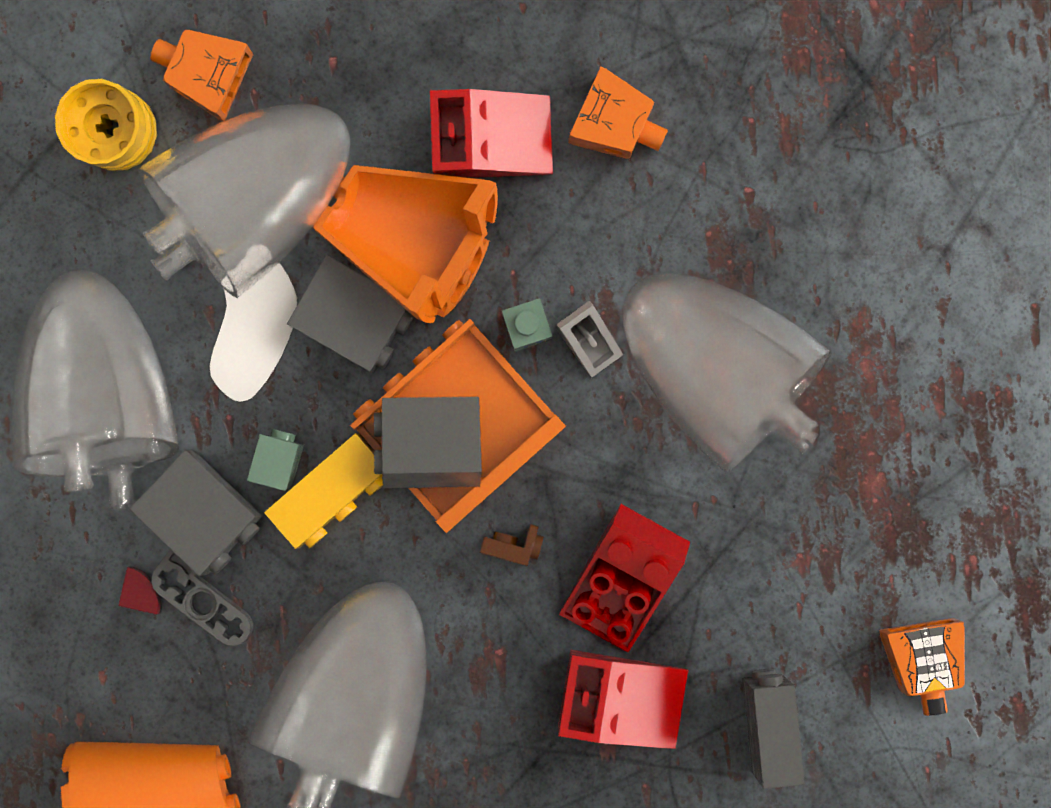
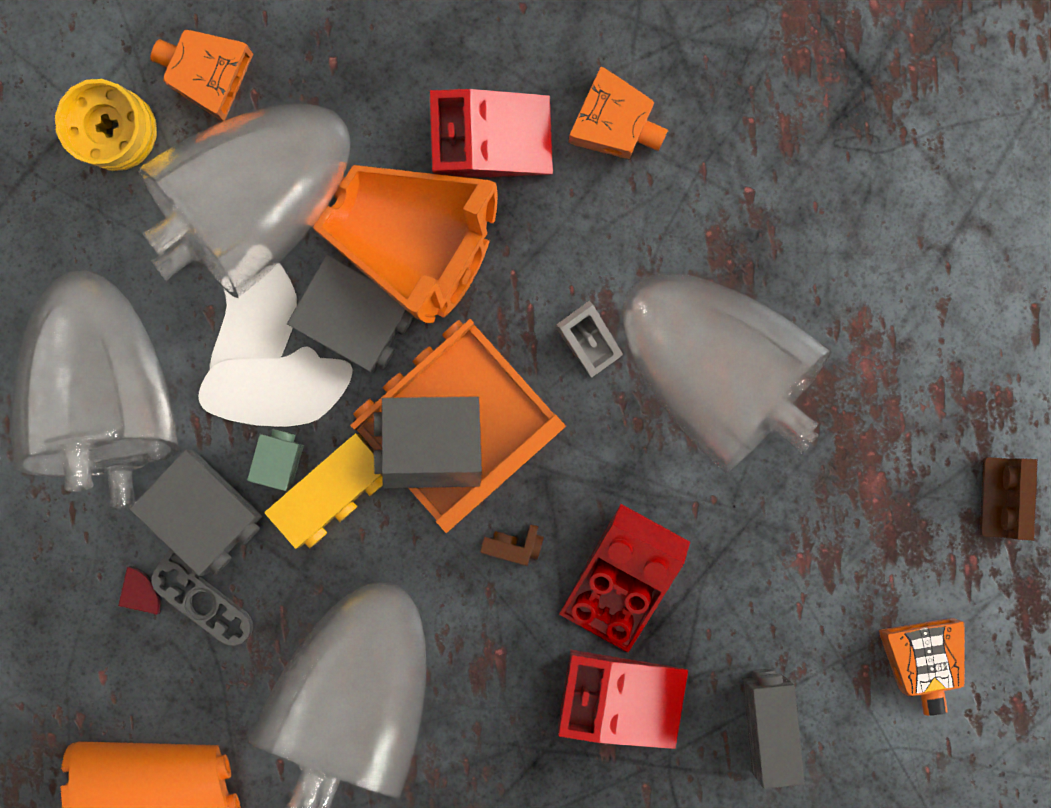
(275, 390): none -> white sticker
(527, 325): sand green brick -> none
(1008, 498): none -> reddish brown bracket

